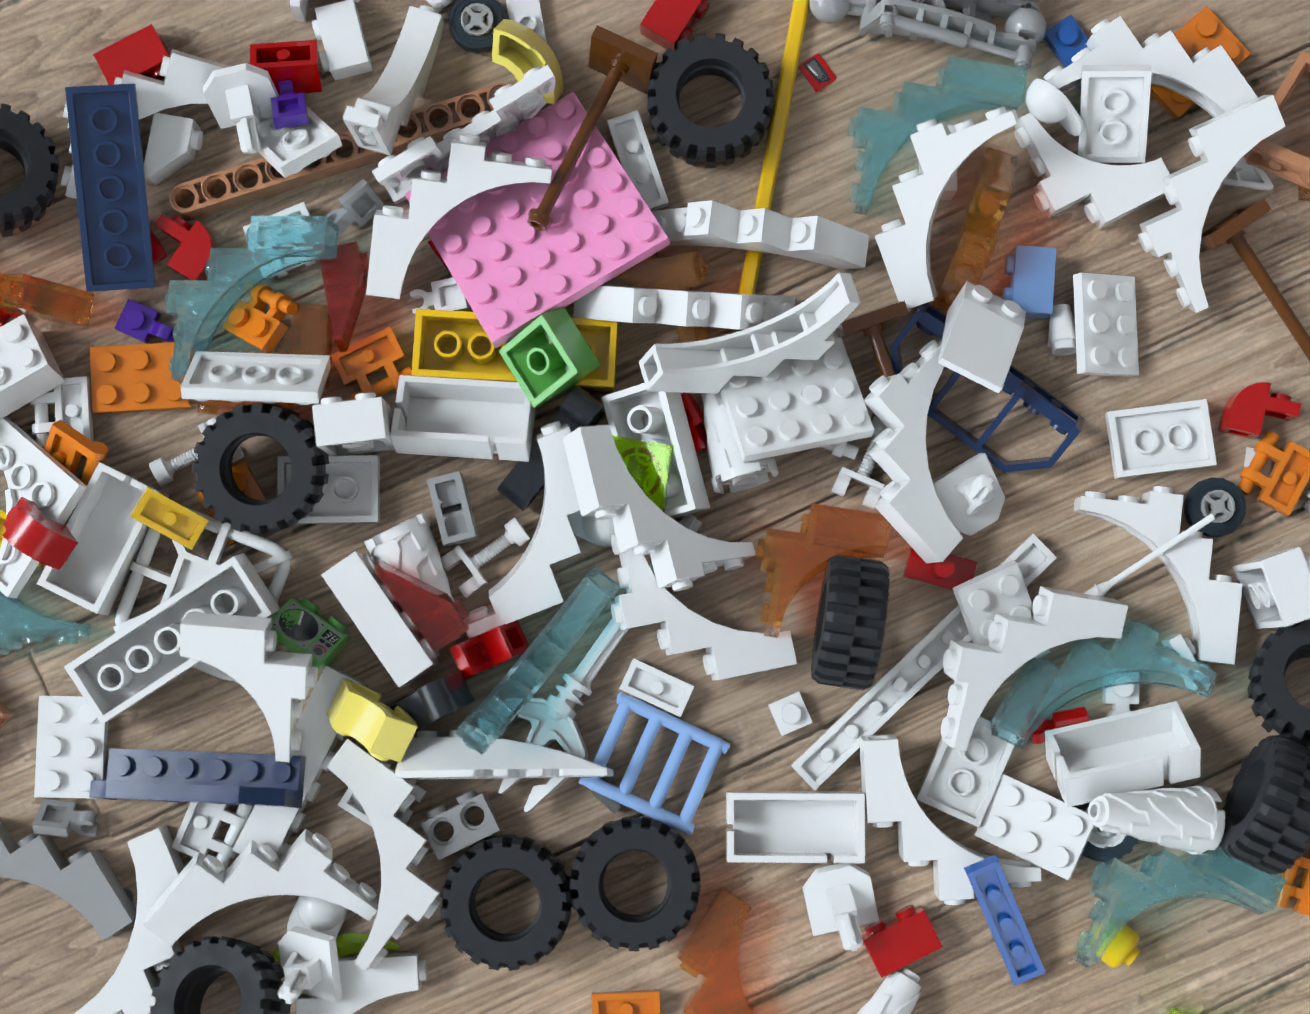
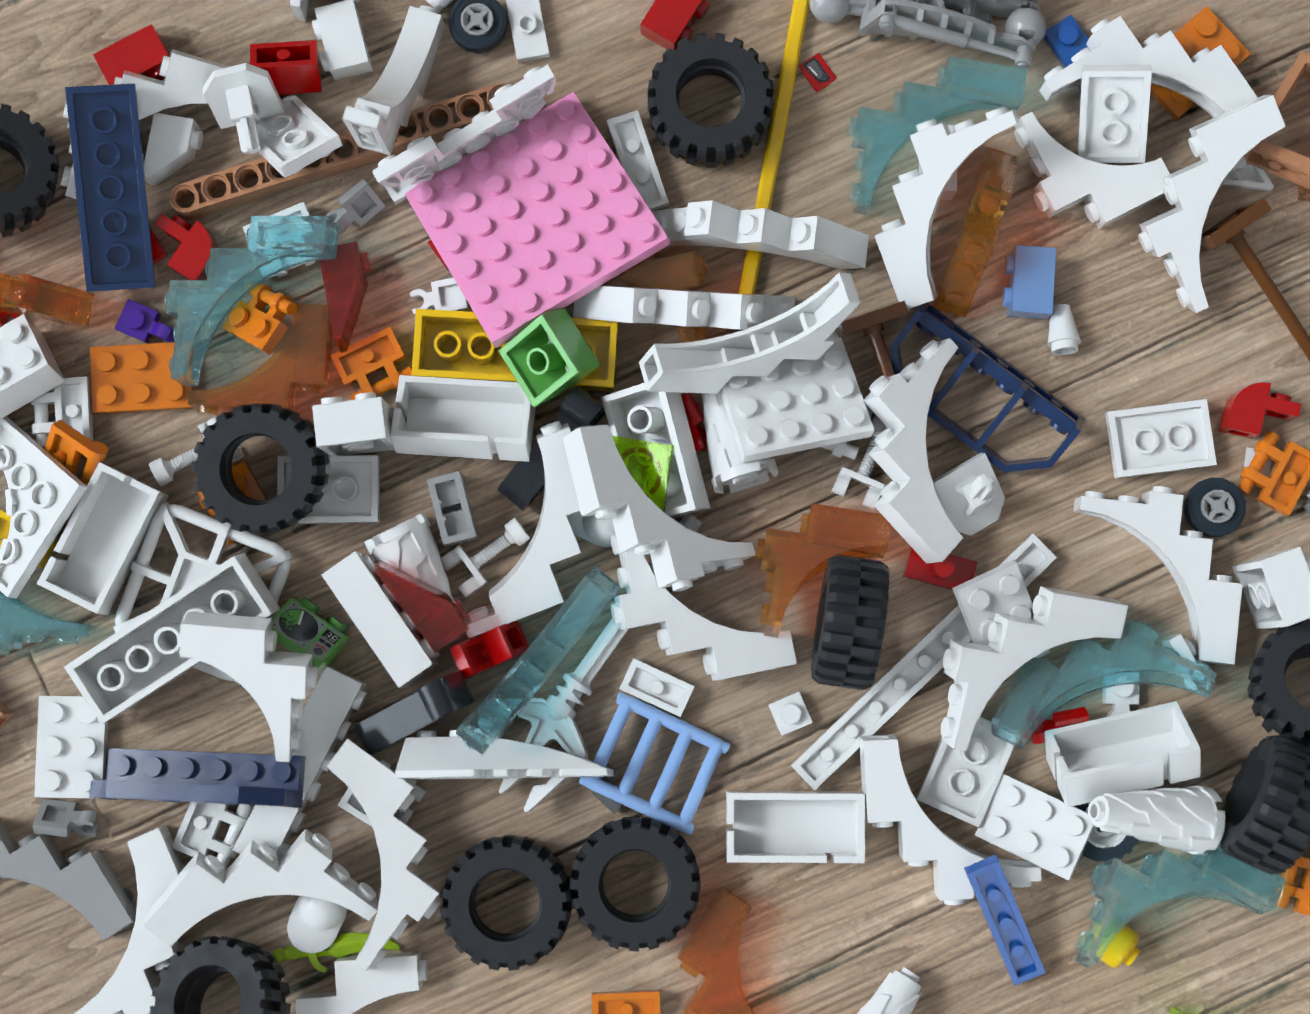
(38, 536): red brick -> none
(169, 518): yellow plate -> none
(256, 377): white plate -> none
(289, 108): dark purple plate -> none
(309, 965): white piece -> none
(360, 714): light yellow brick -> none
(464, 831): light grey brick -> none
(469, 173): white arch -> none
(522, 50): light yellow brick -> none
(619, 61): reddish brown tile -> none
(841, 901): white piece -> none
(900, 940): red brick -> none
(981, 336): white slope -> none
(1052, 106): white cap -> none
(1102, 588): white piece -> none
(1105, 325): white plate -> none

